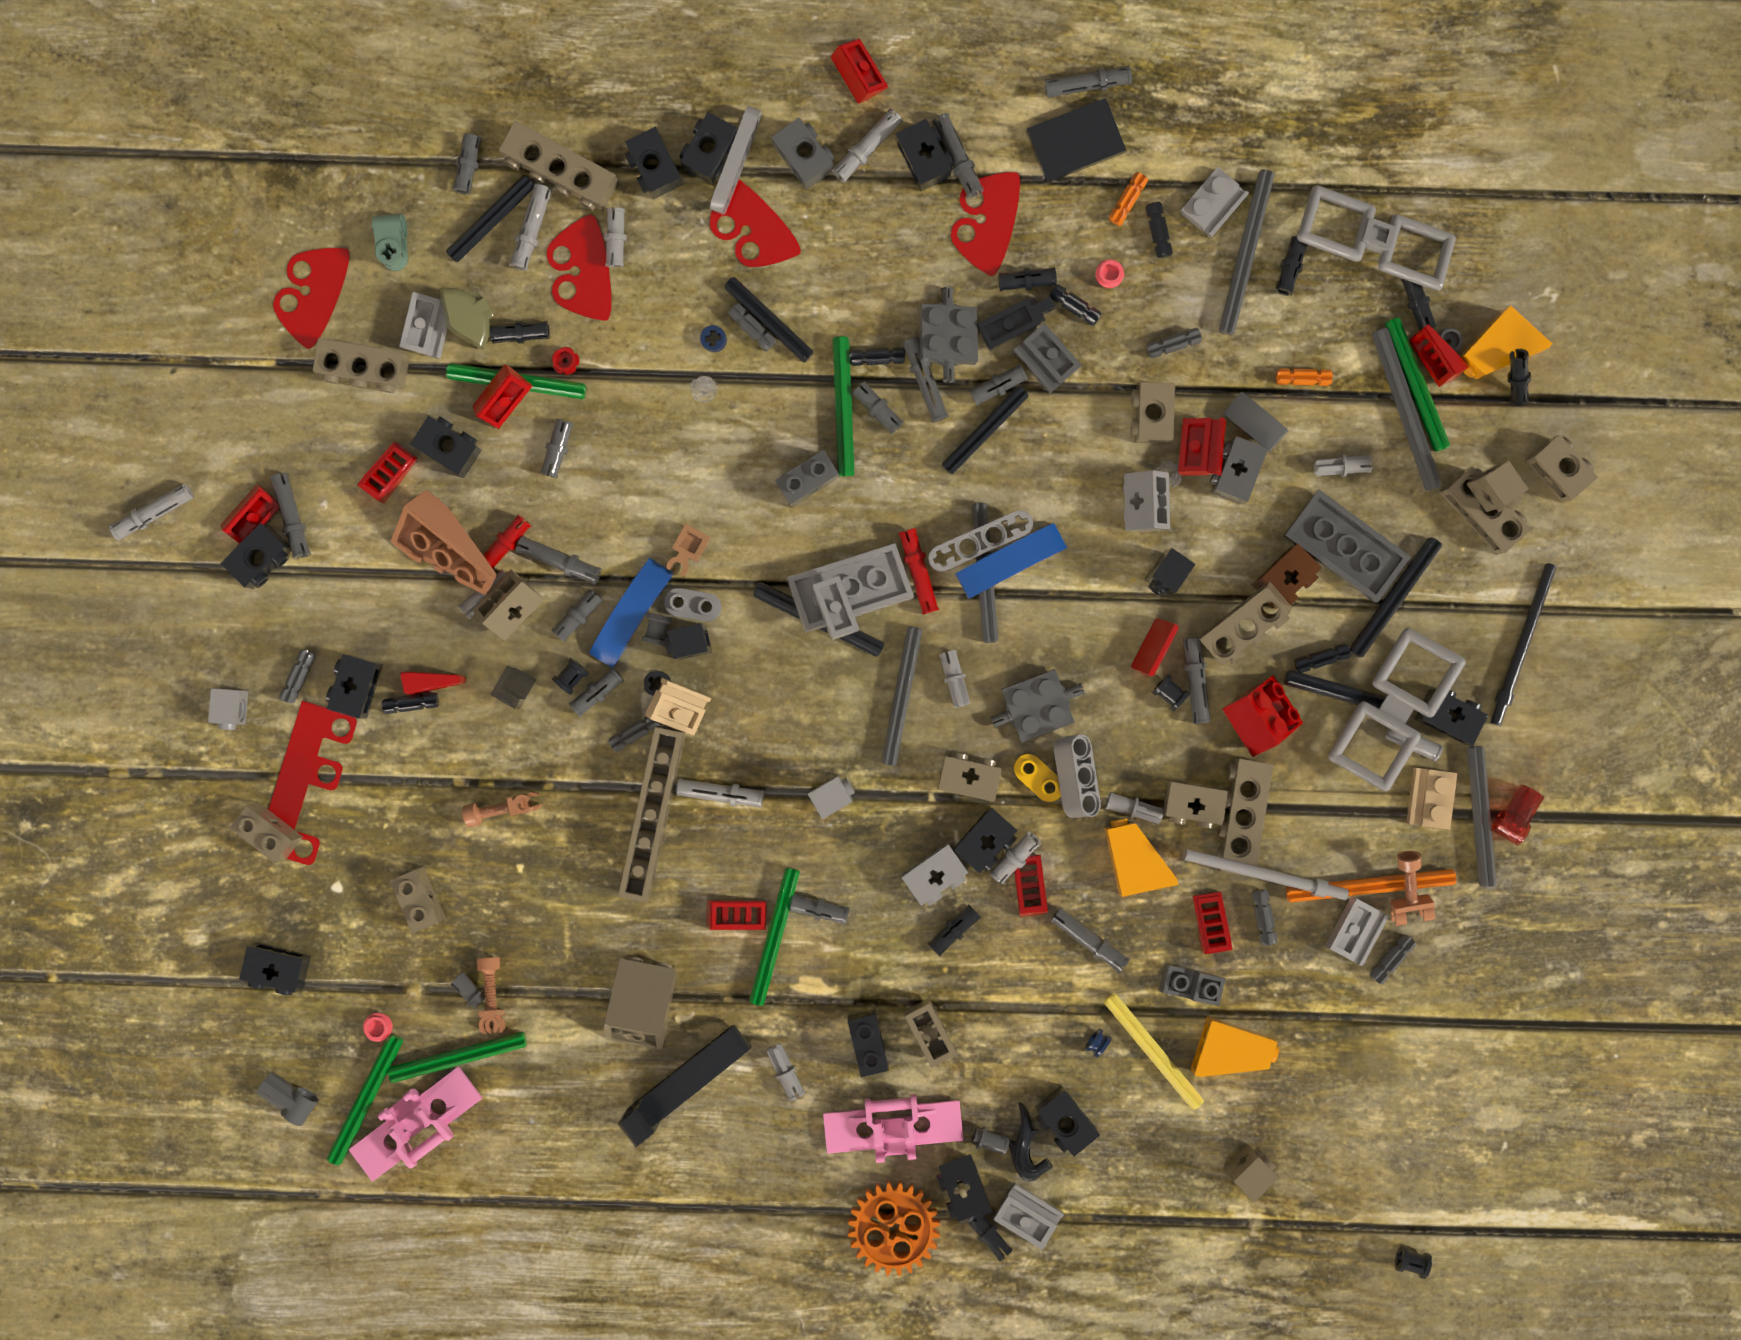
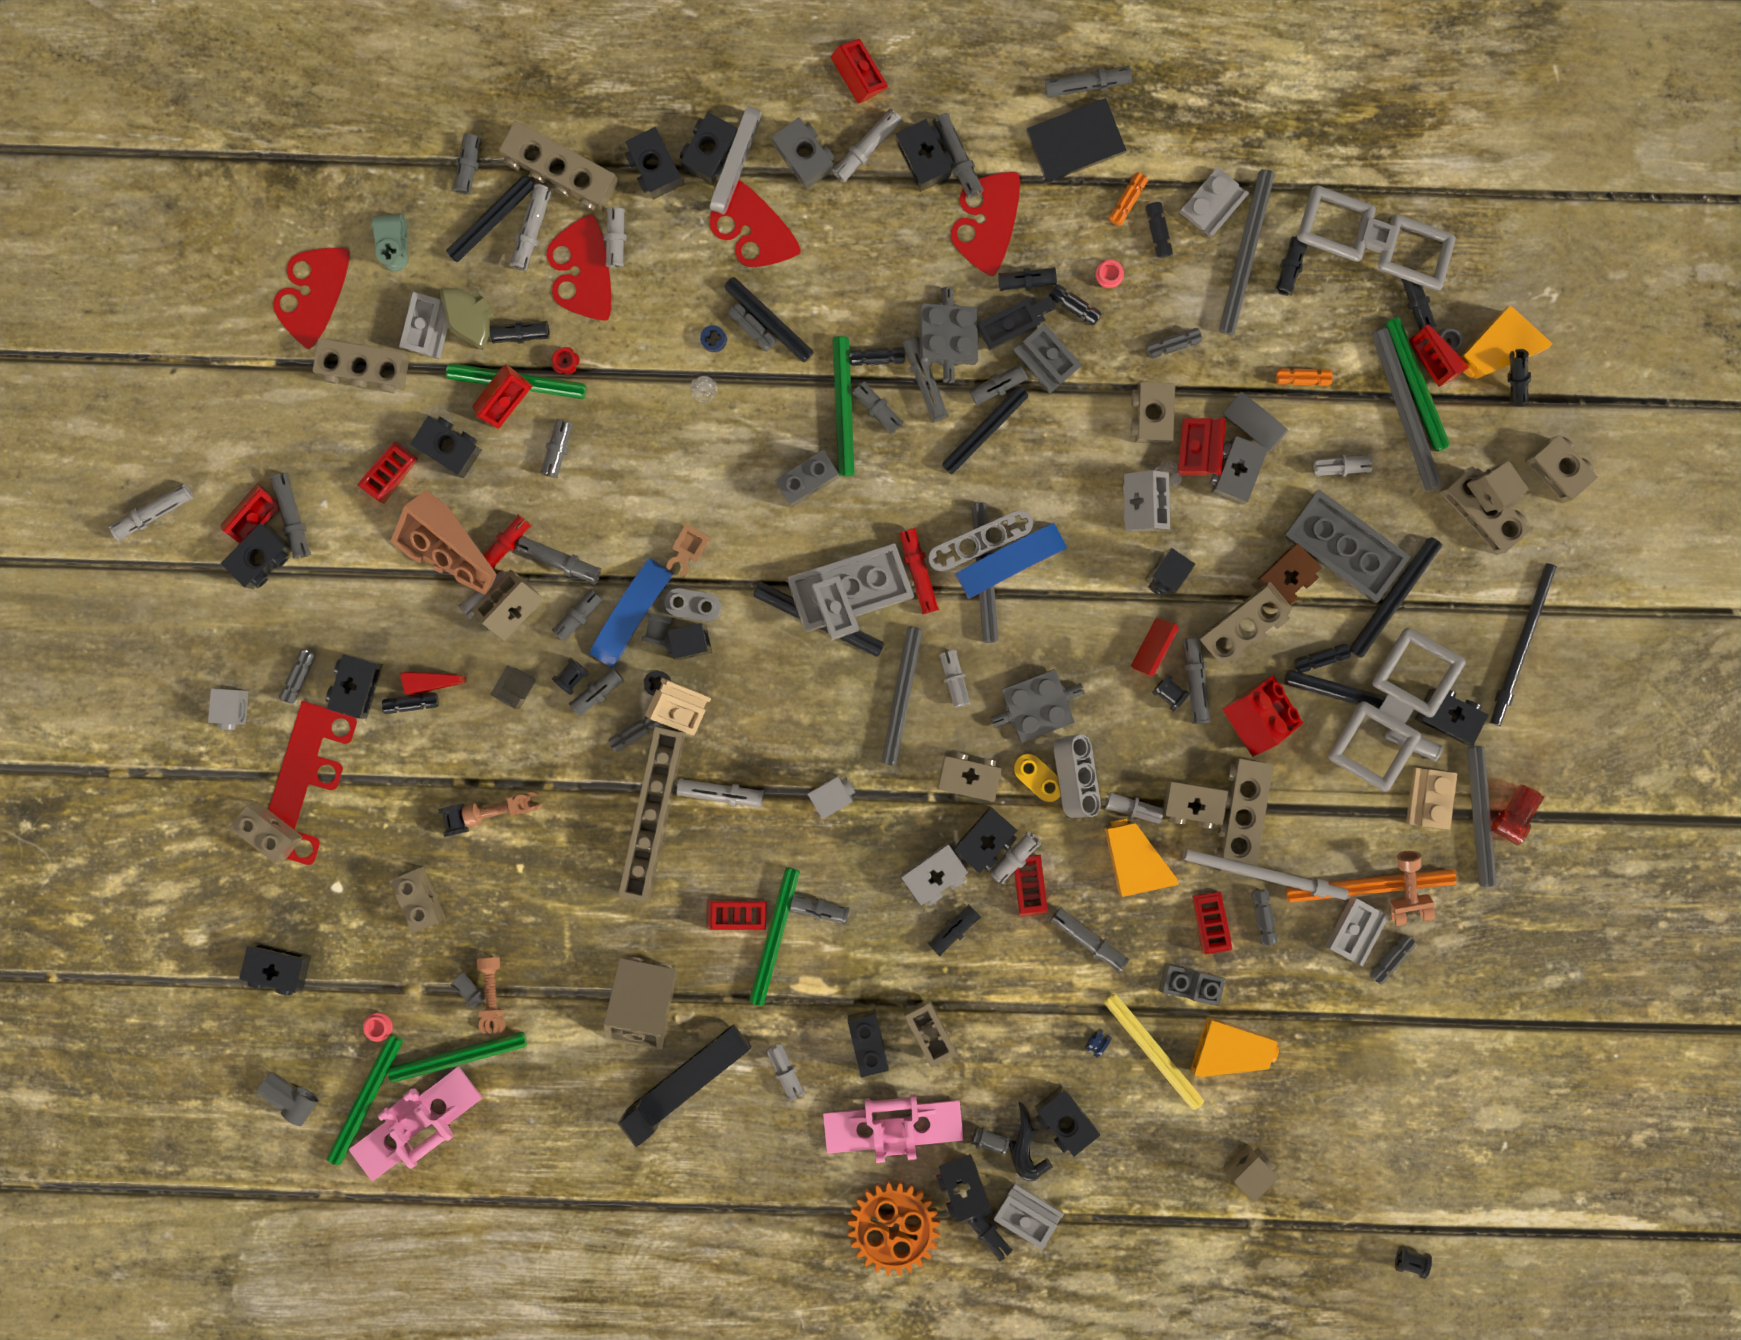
(453, 820): none -> black bush

